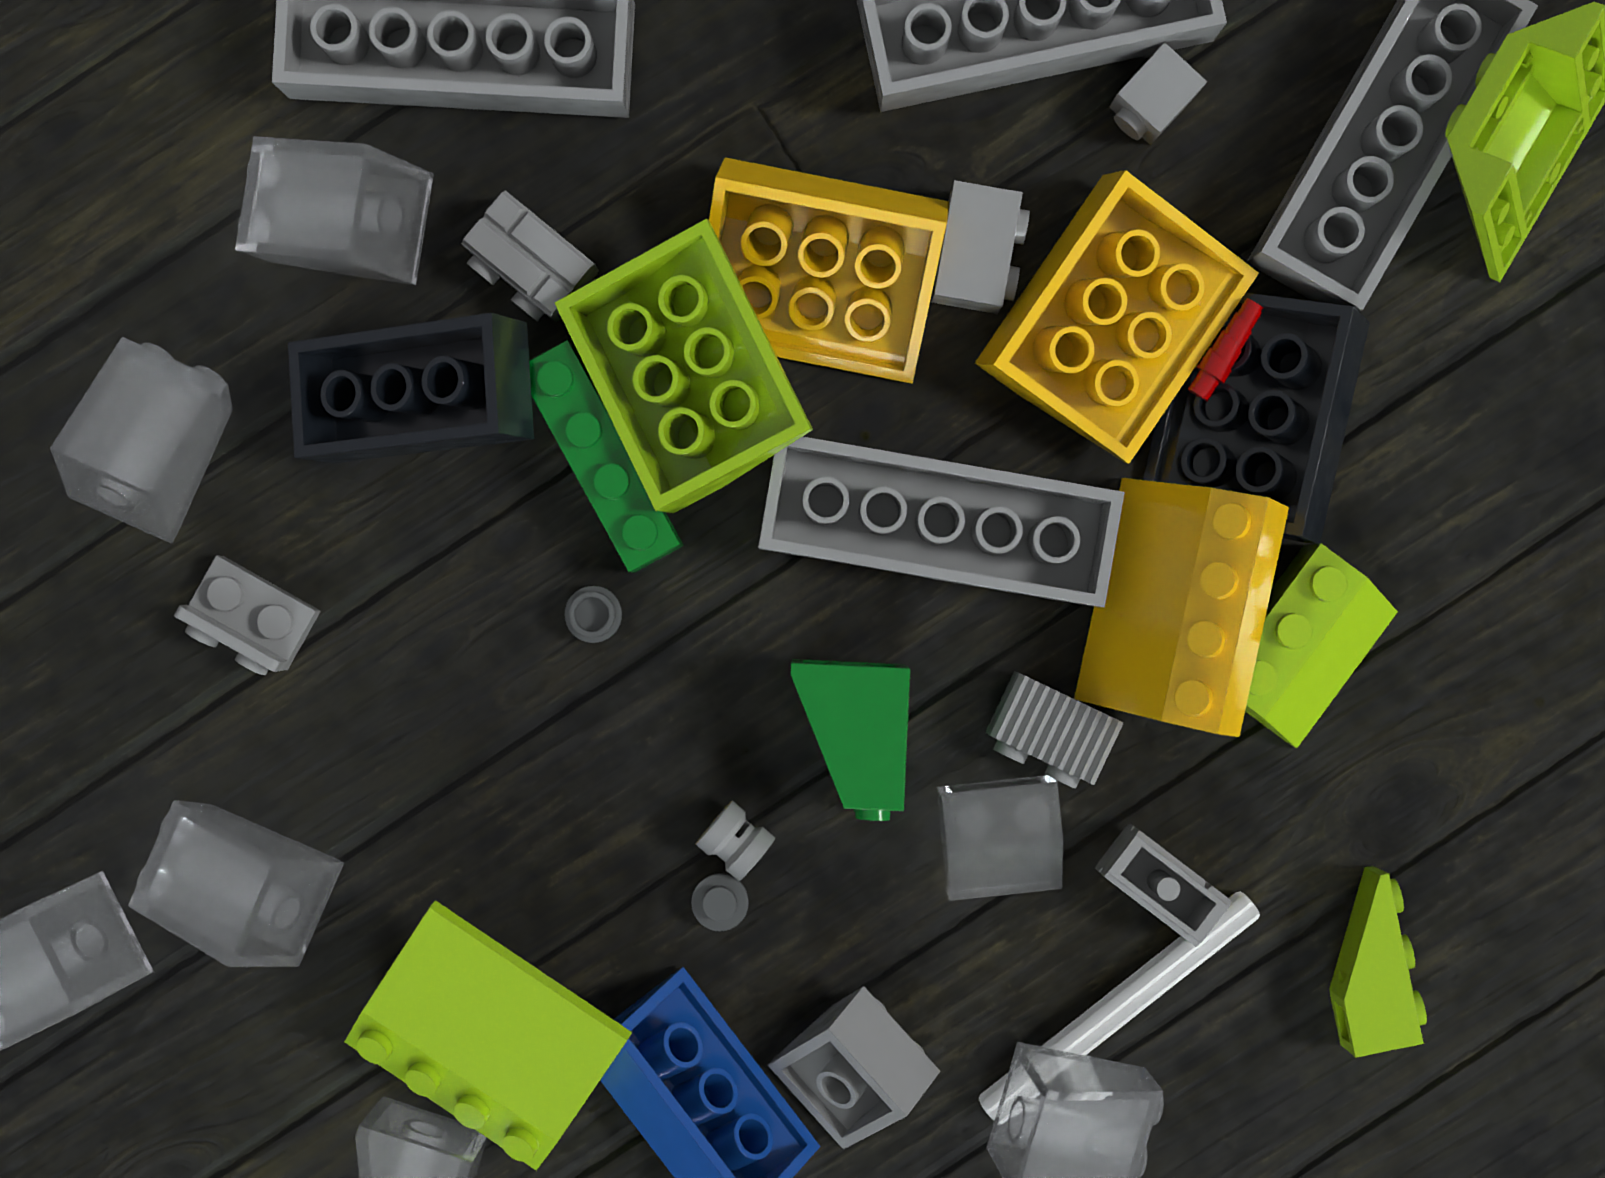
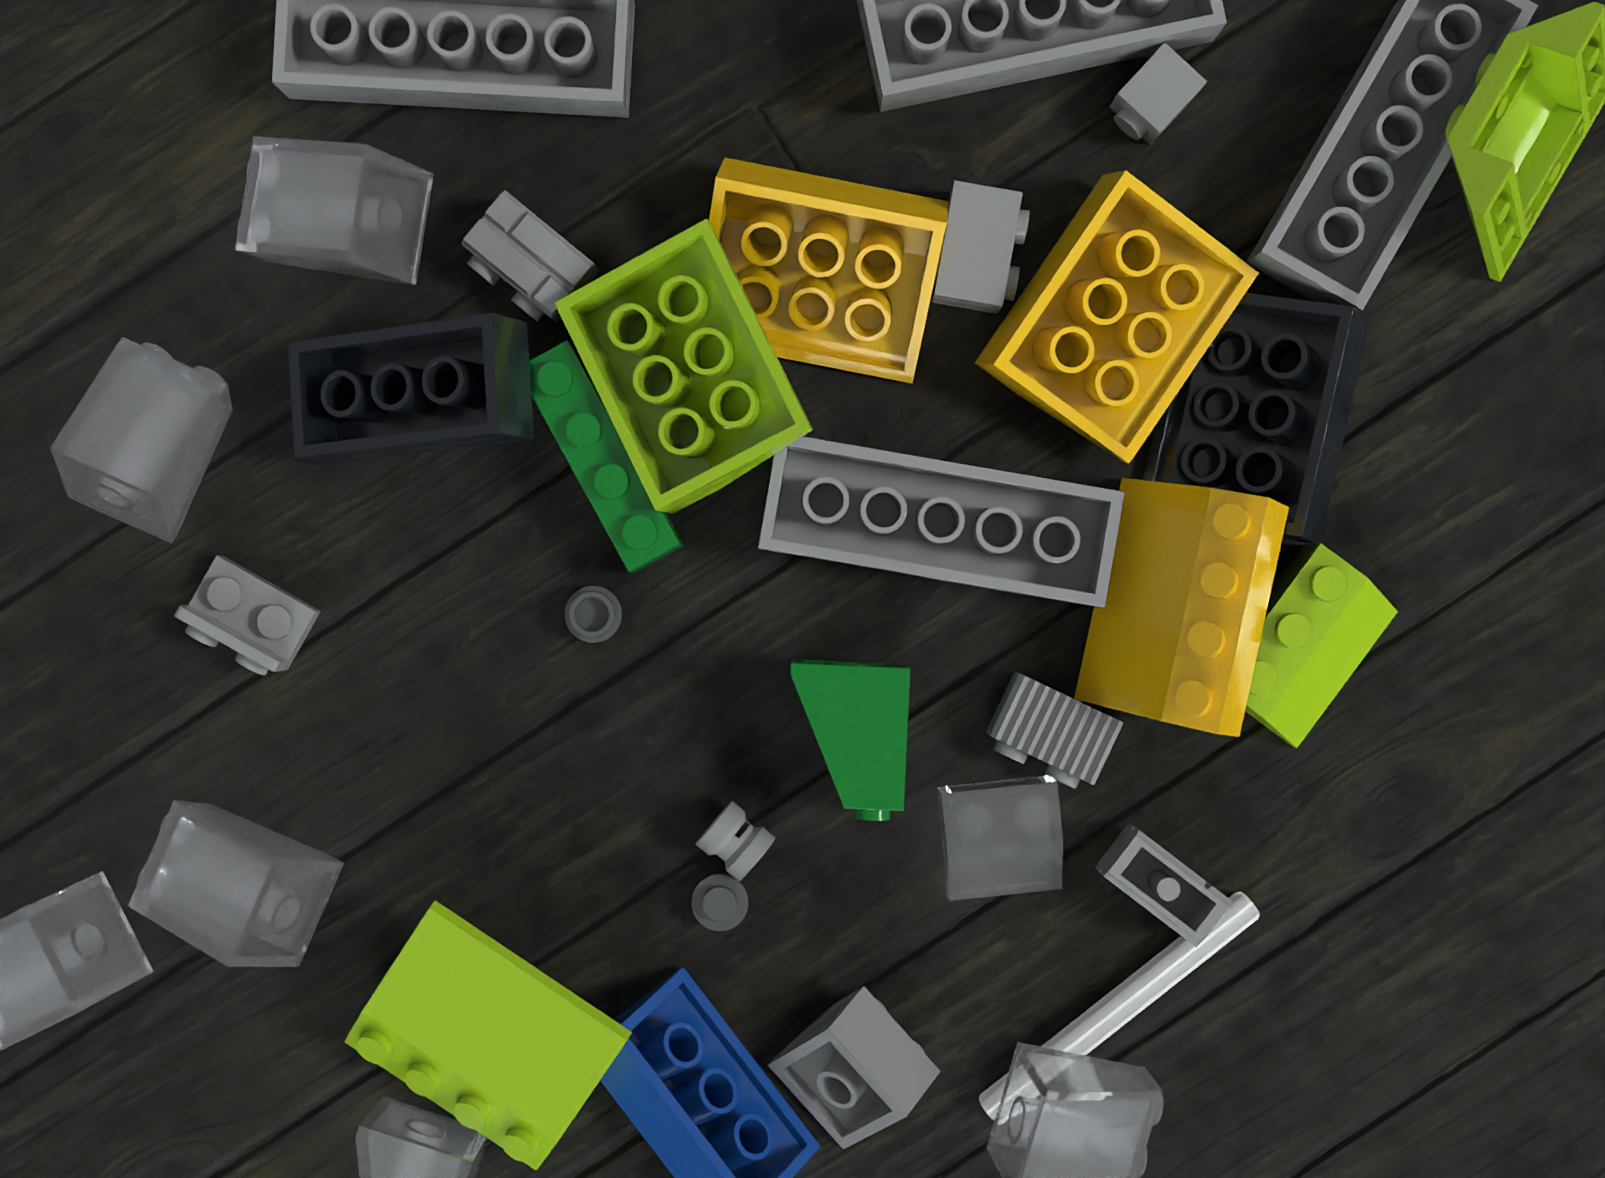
(1220, 358): red animal -> none
(1372, 978): lime slope -> none

